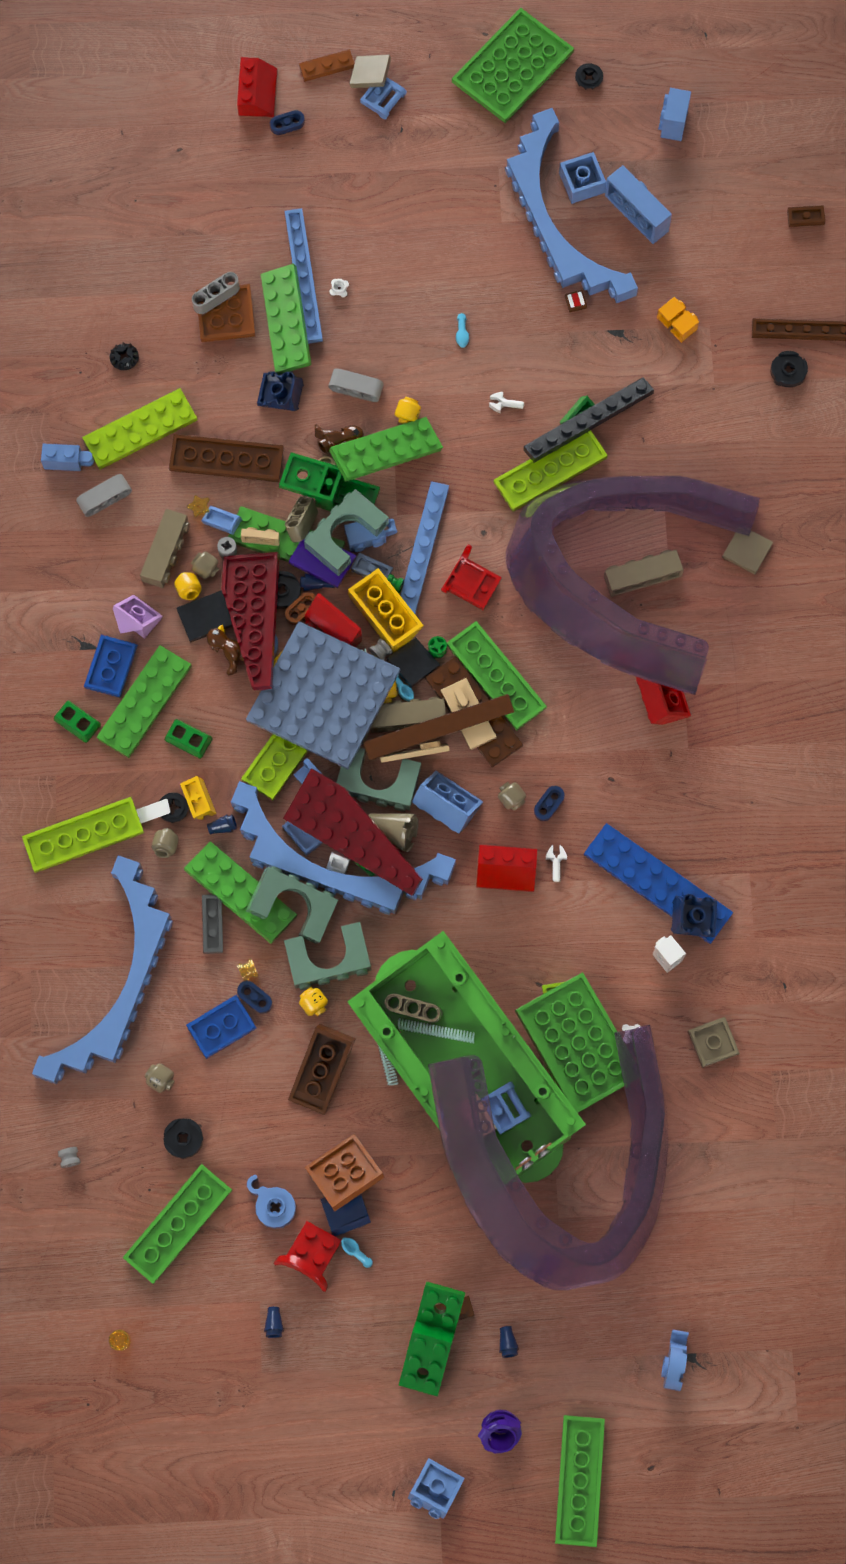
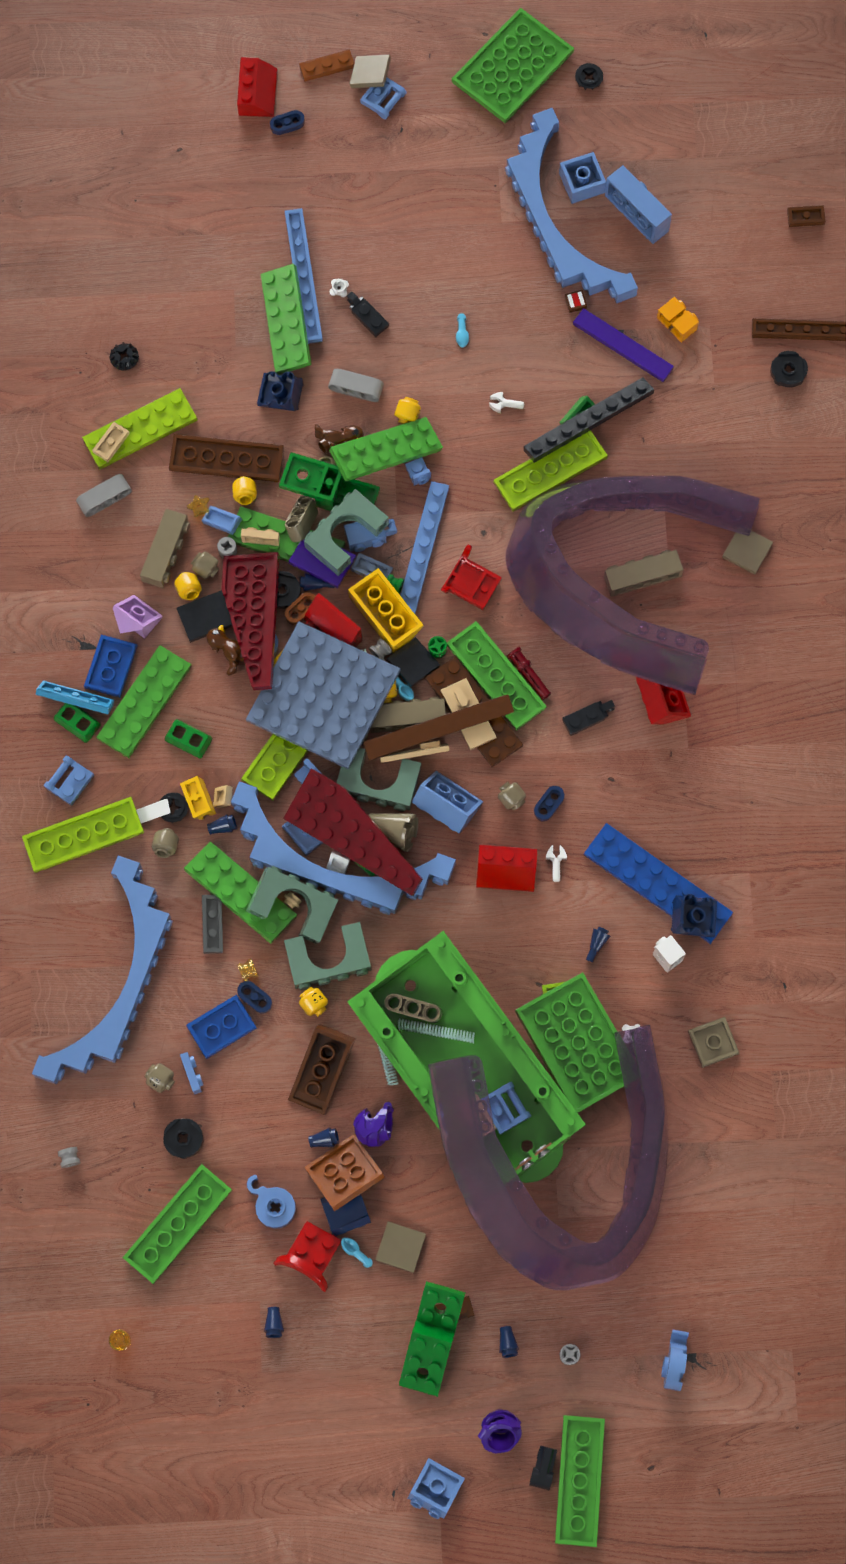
(65, 457): medium blue brick -> none
(74, 783): none -> medium blue plate
(75, 697): none -> dark azure tile
(110, 441): none -> tan plate
(189, 1065): none -> medium blue plate
(218, 285): light grey beam -> none
(222, 796): none -> tan plate
(229, 319): dark orange plate -> none
(244, 490): none -> yellow head
(291, 900): none -> tan plate
(325, 1138): none -> dark blue cone
(367, 314): none -> black hinge
(376, 1130): none -> dark purple helmet
(400, 1247): none -> dark tan tile
(418, 471): none -> medium blue bracket
(524, 667): none -> dark red pin
(542, 1472): none -> black piece
(572, 1351): none -> light grey wheel
(587, 716): none -> black hinge
(599, 938): none -> dark blue cone
(623, 345): none -> dark purple tile
(674, 114): medium blue brick -> none

